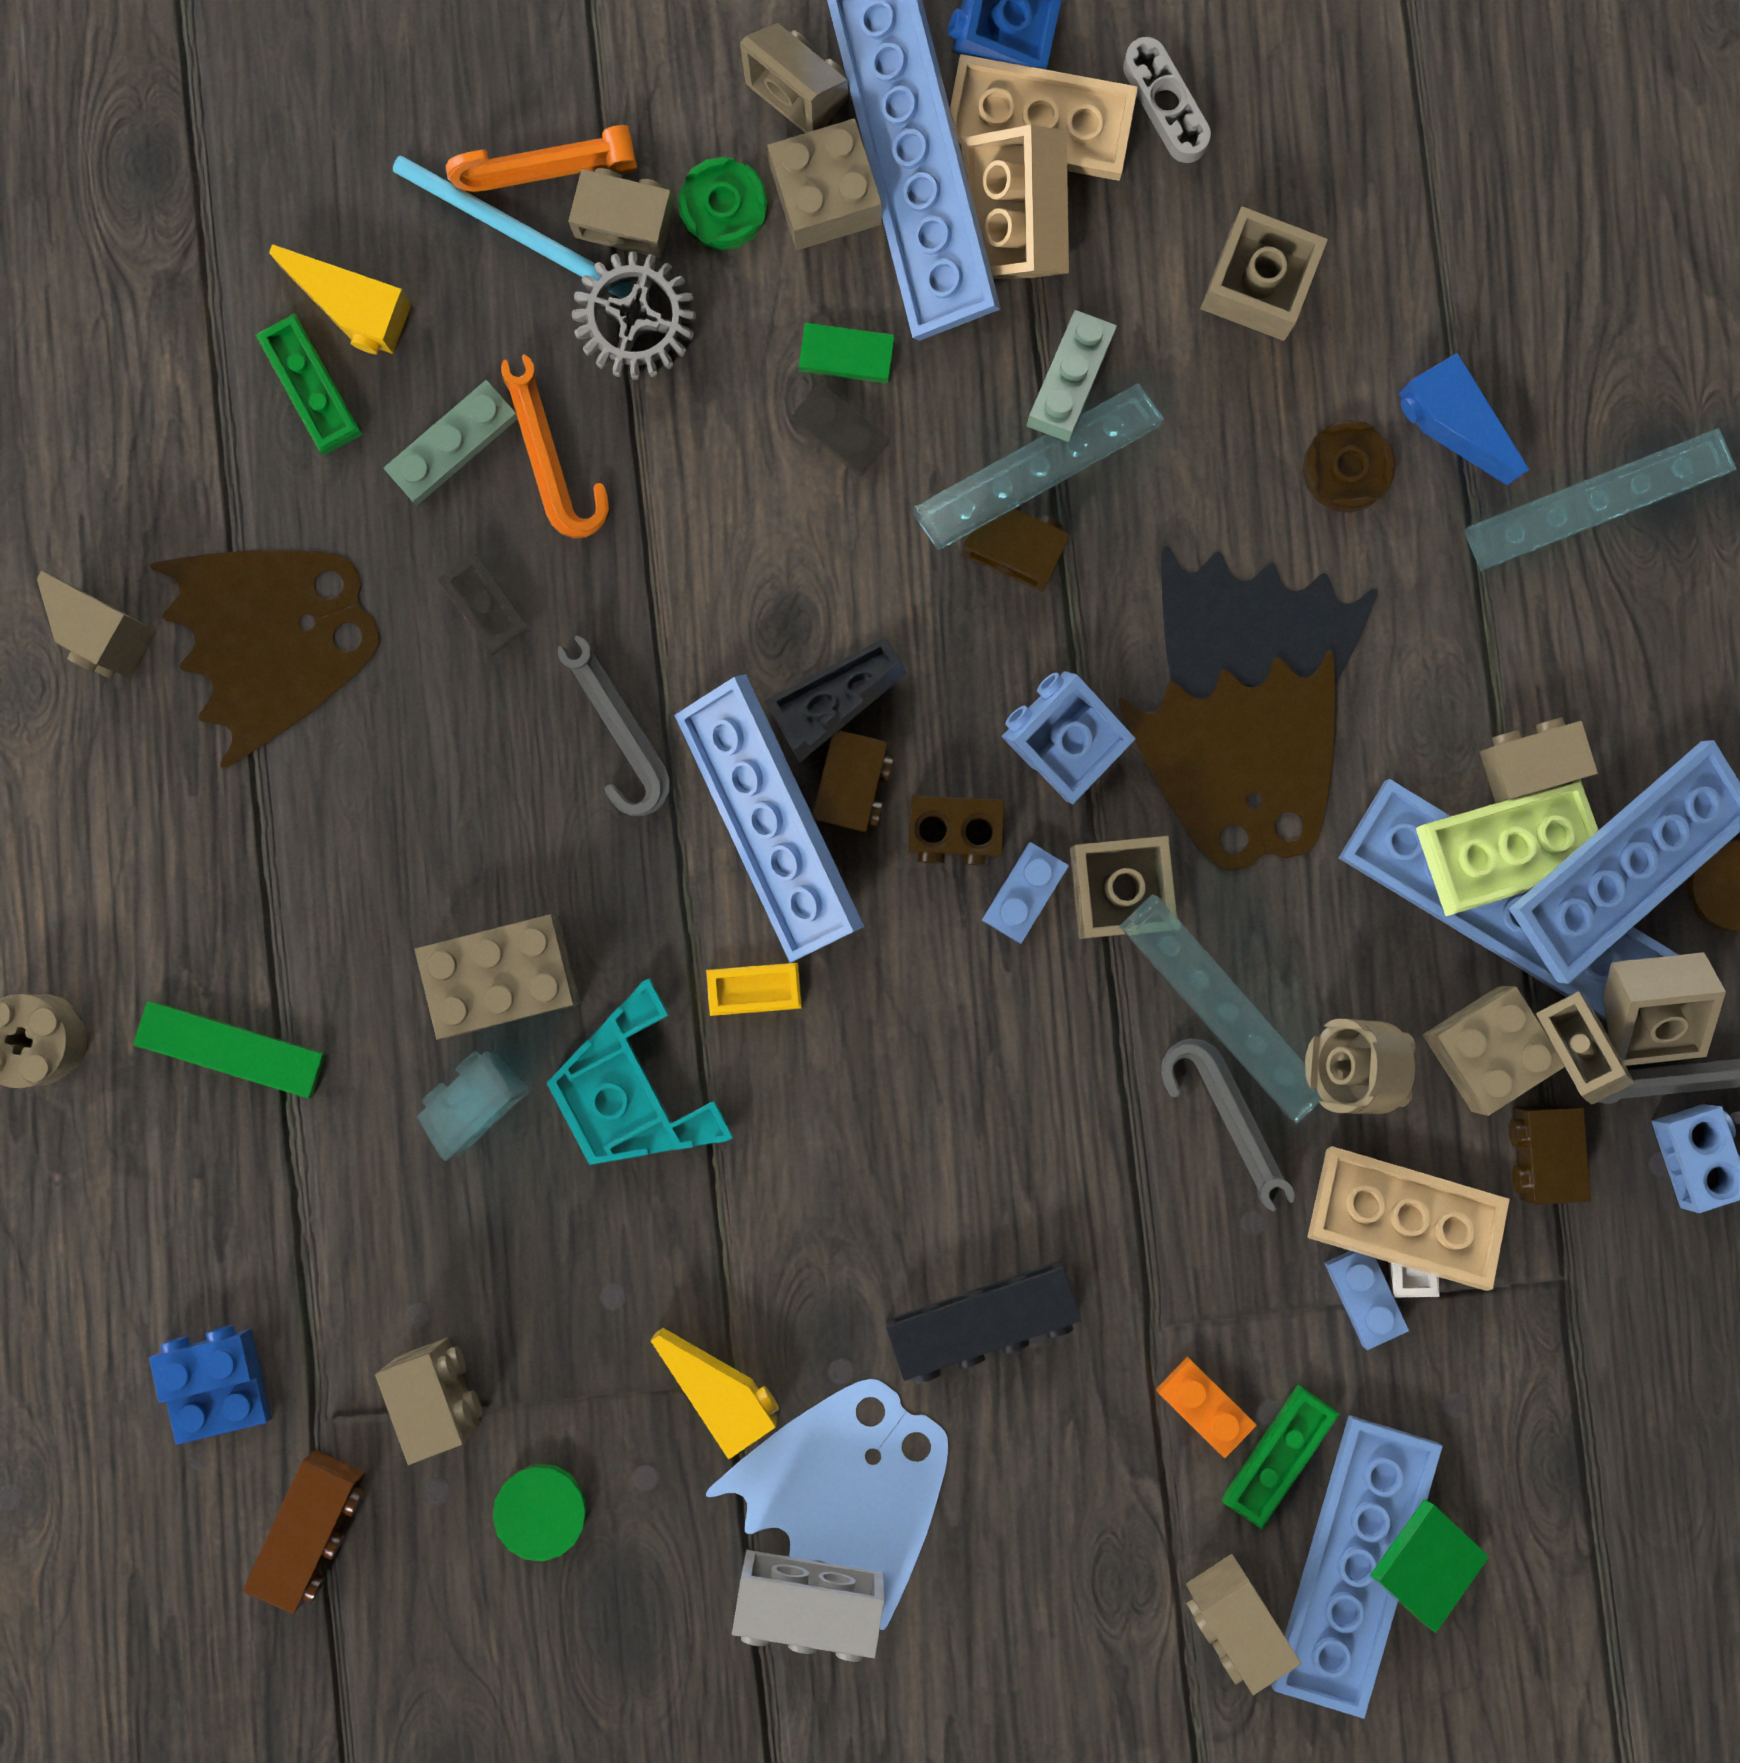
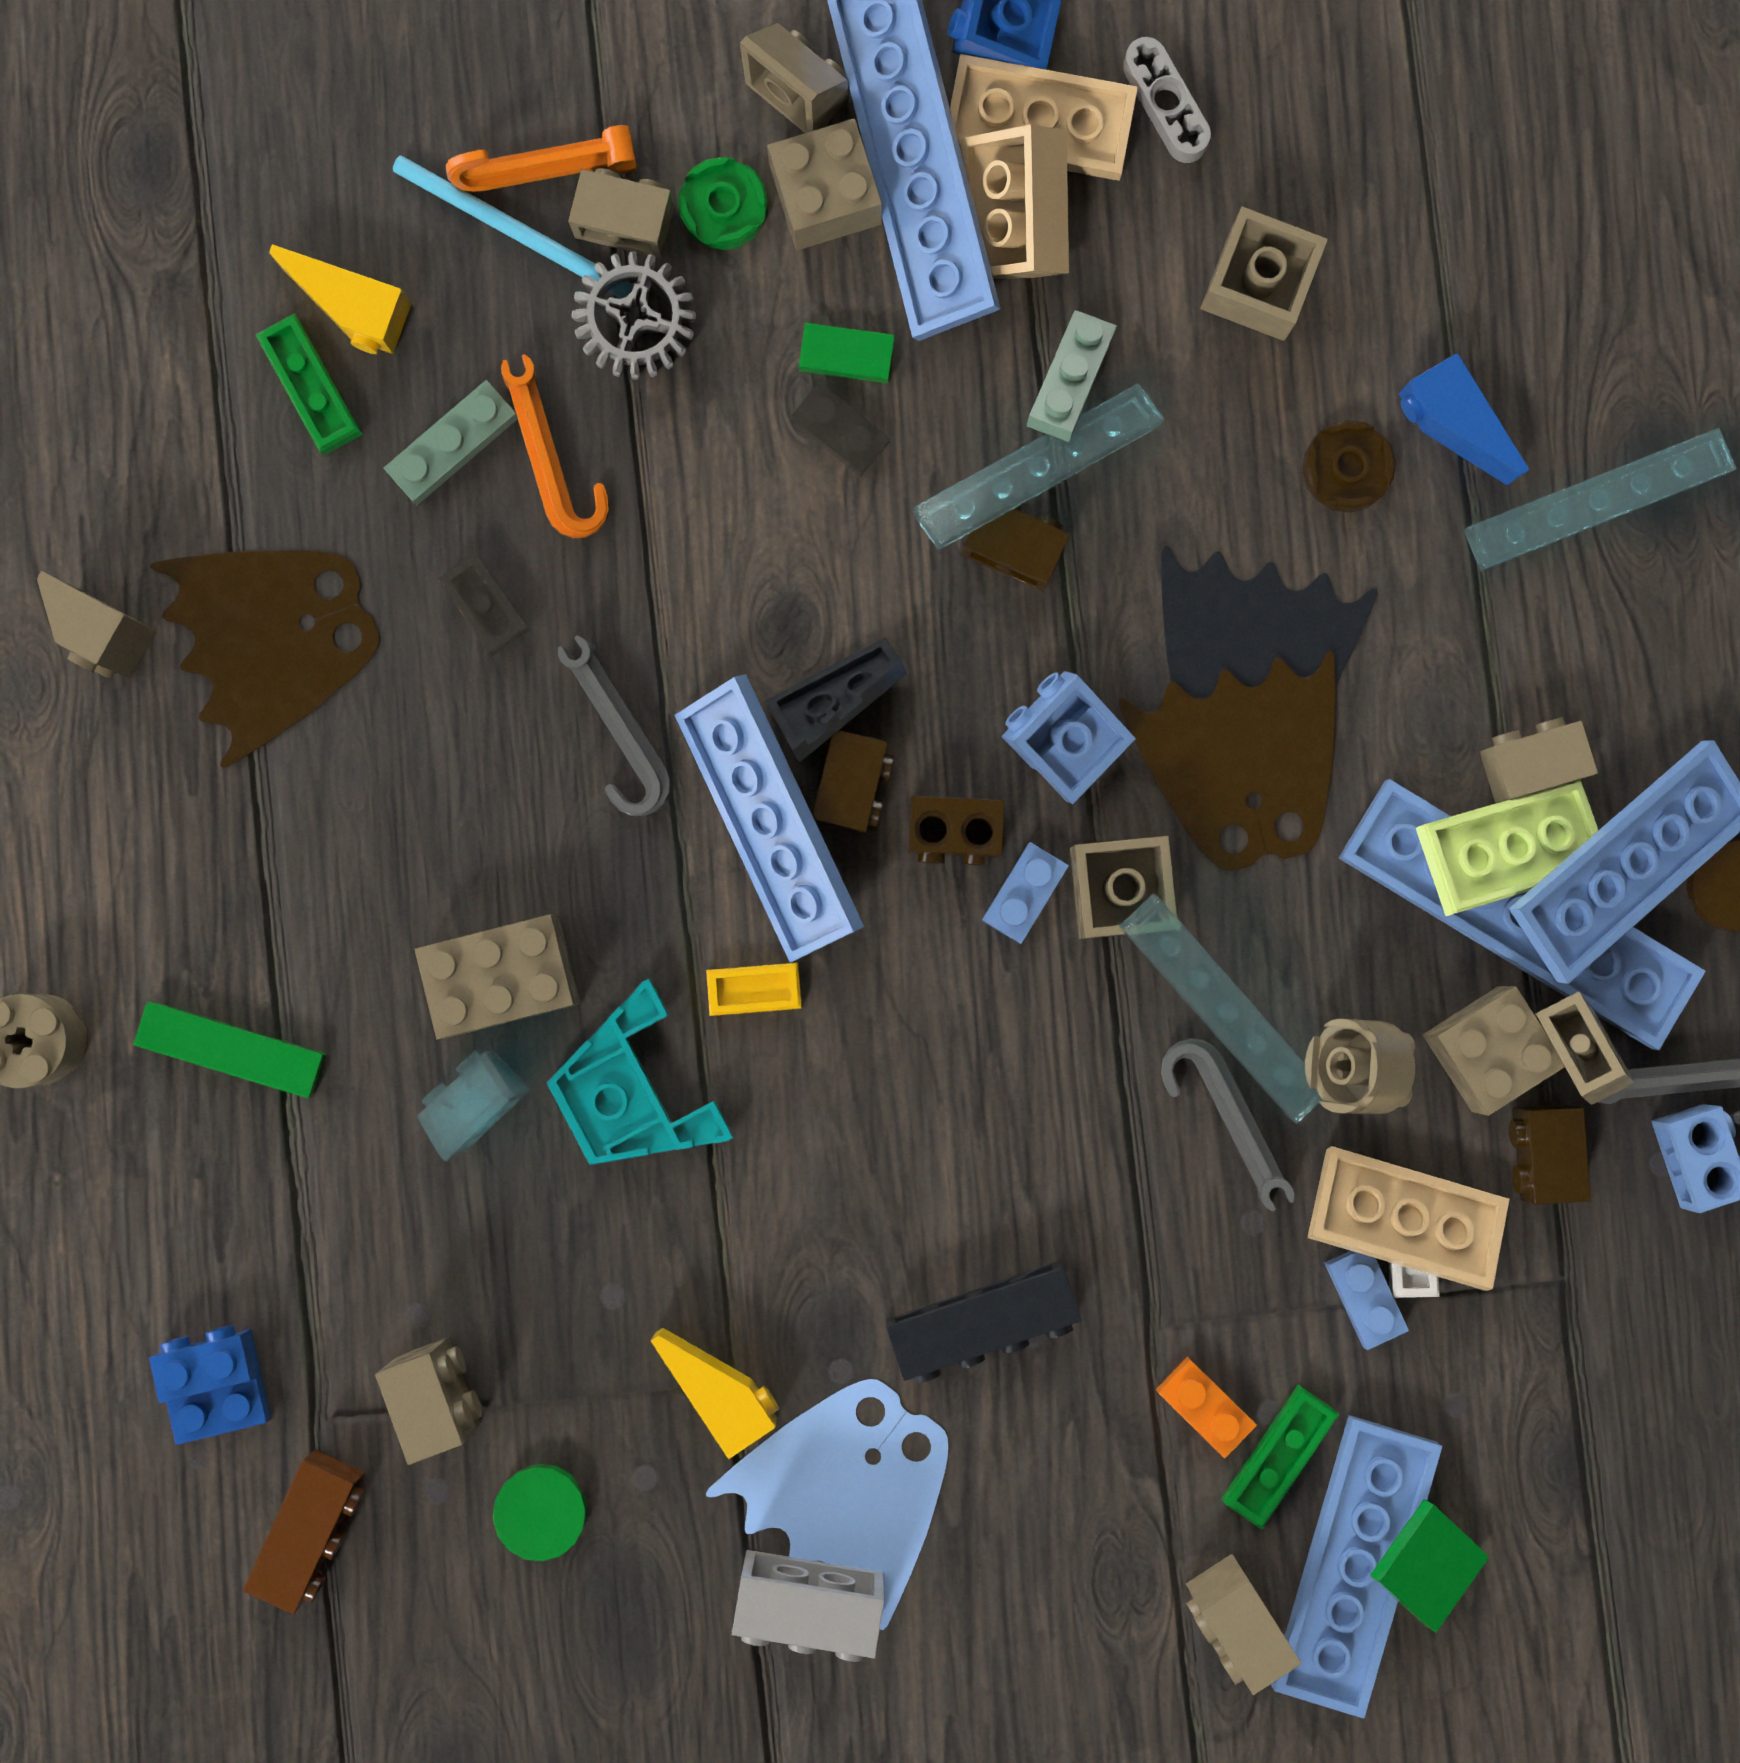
(1662, 1007): dark tan slope -> none

